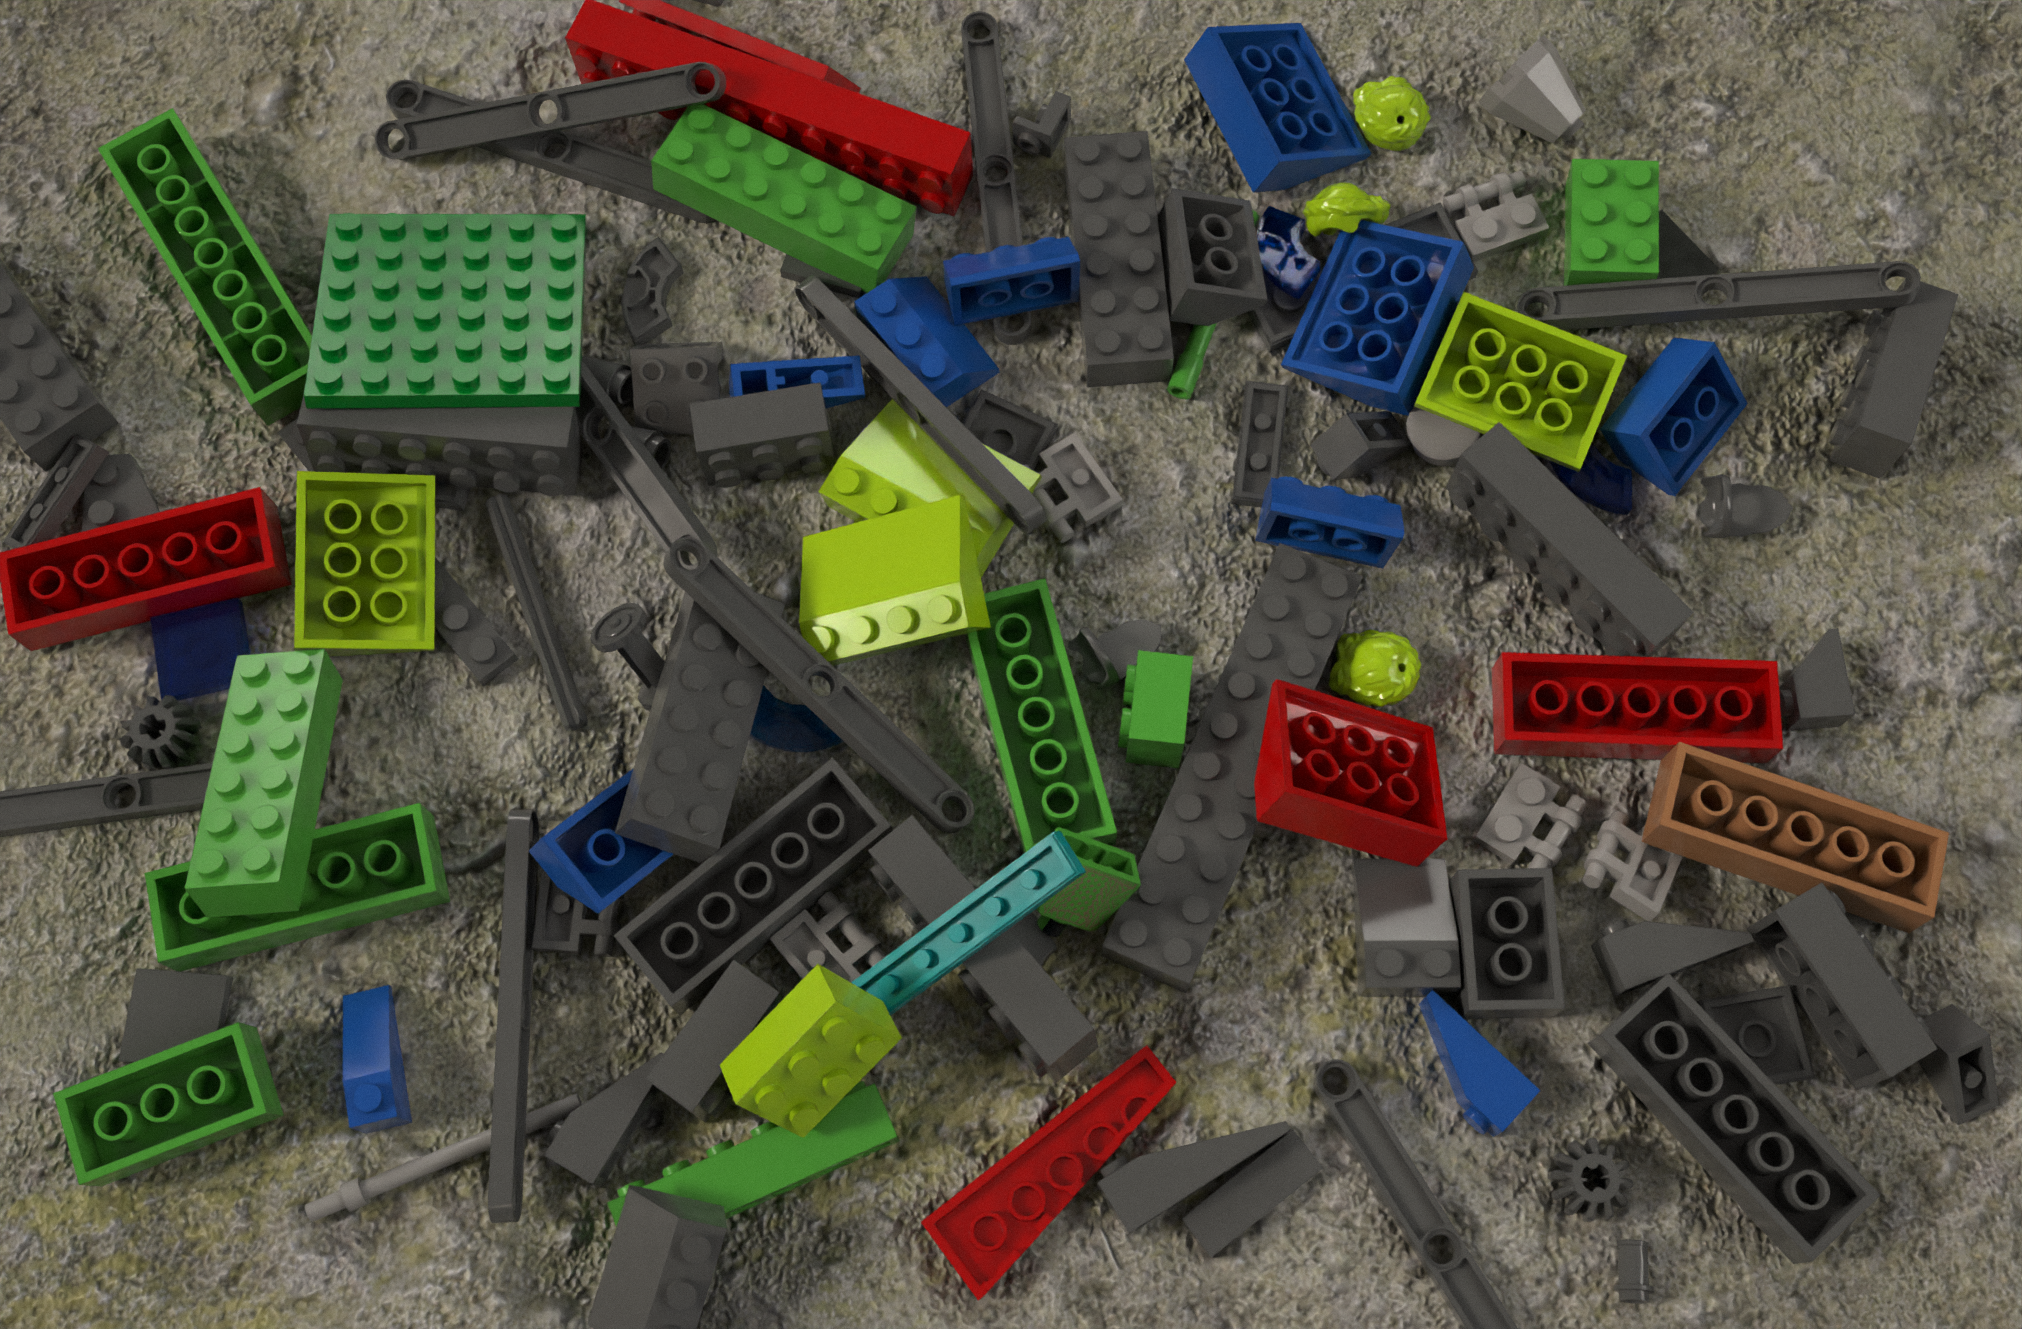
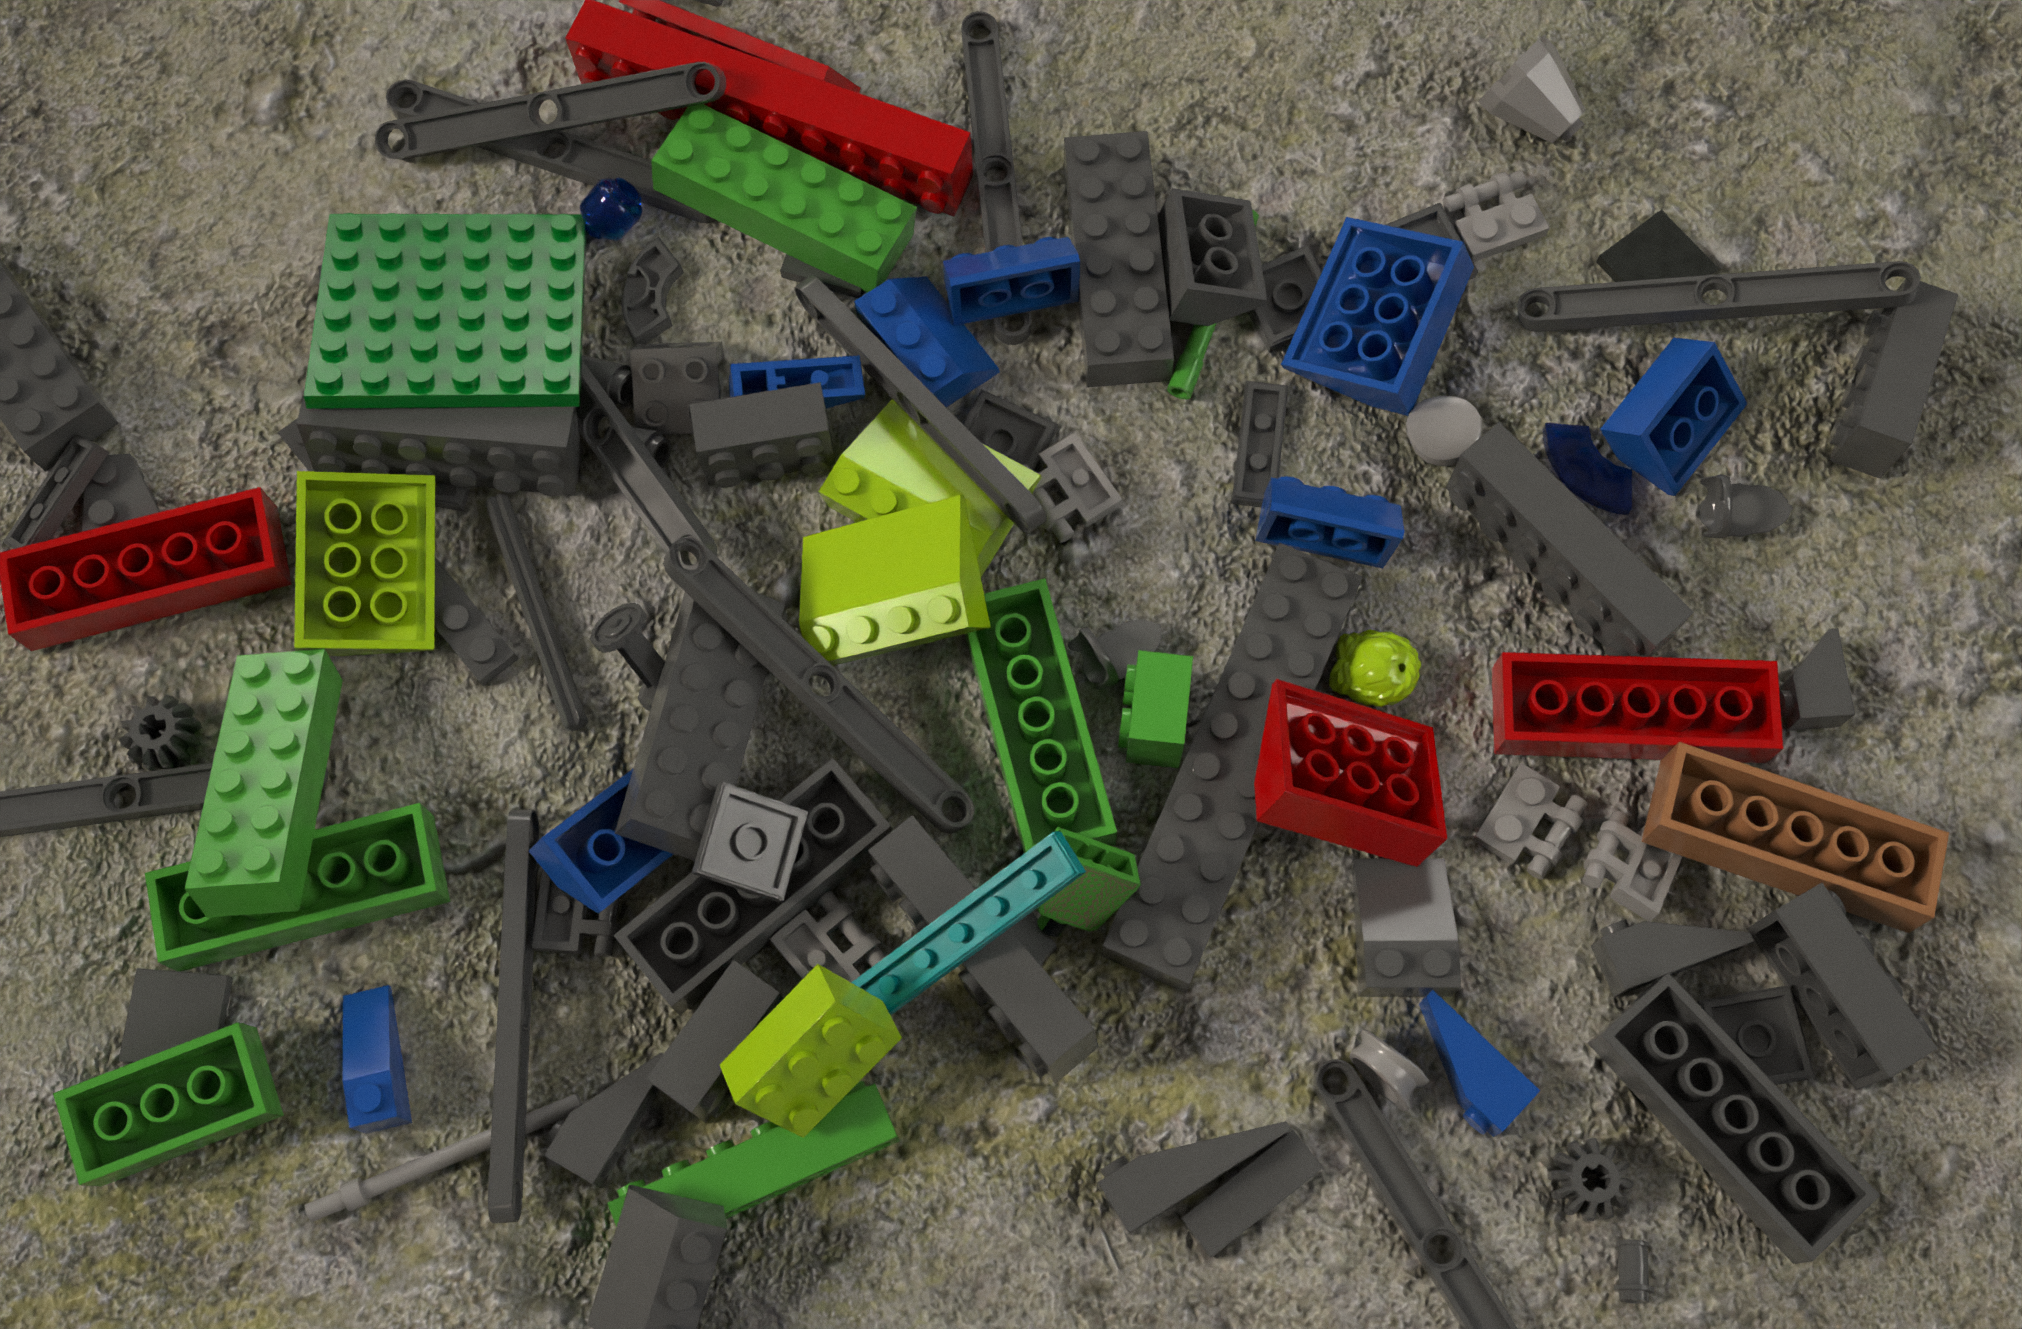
(199, 648): clear blue tile -> none
(215, 262): bright green brick -> none
(611, 209): none -> clear blue head
(750, 842): none -> tile
(790, 726): tile -> none
(1022, 1193): red wing -> none
(1047, 130): dark grey bracket -> none
(1274, 104): blue slope -> none
(1282, 254): clear blue tile -> none
(1342, 208): lime hair -> none
(1359, 444): dark grey slope -> none
(1380, 106): lime hair -> none
(1387, 1070): none -> light grey piece
(1507, 943): dark grey brick -> none
(1523, 374): lime slope -> none
(1611, 221): bright green brick -> none
(1961, 1065): dark grey slope -> none

